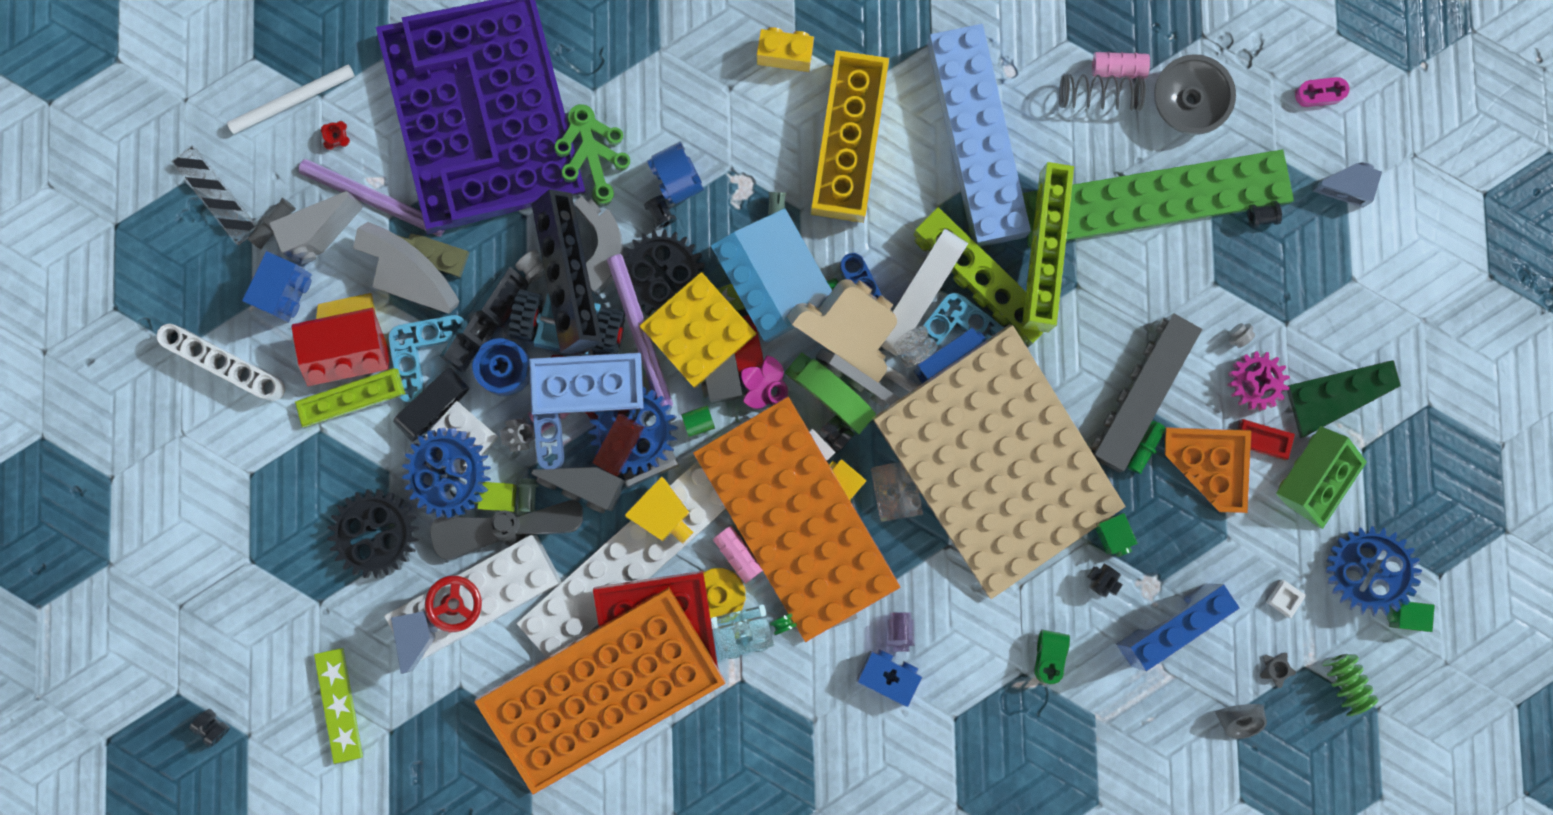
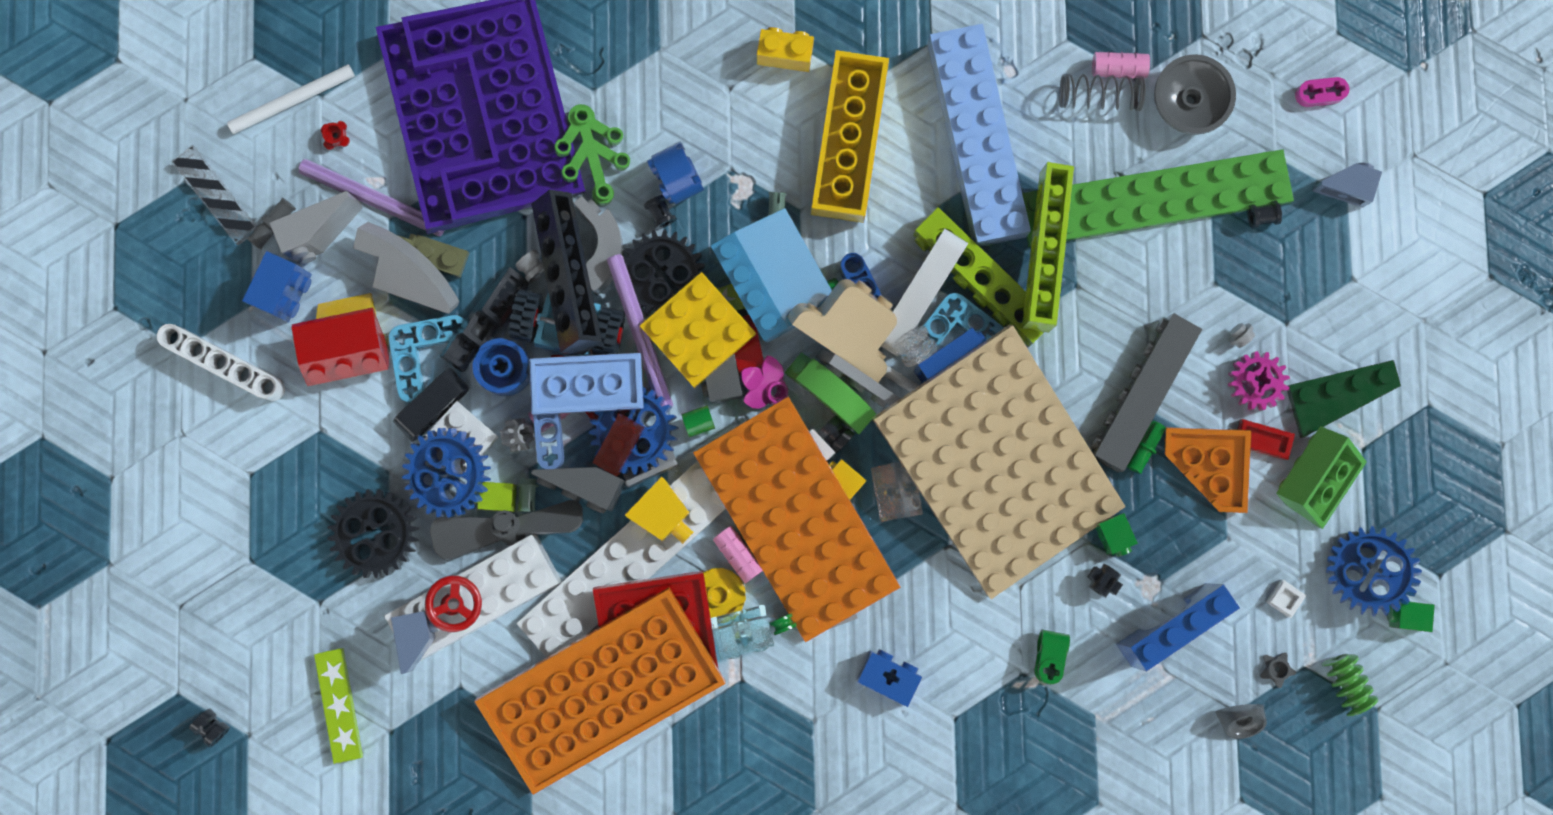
(350, 397): lime tile -> none
(901, 631): clear purple brick -> none

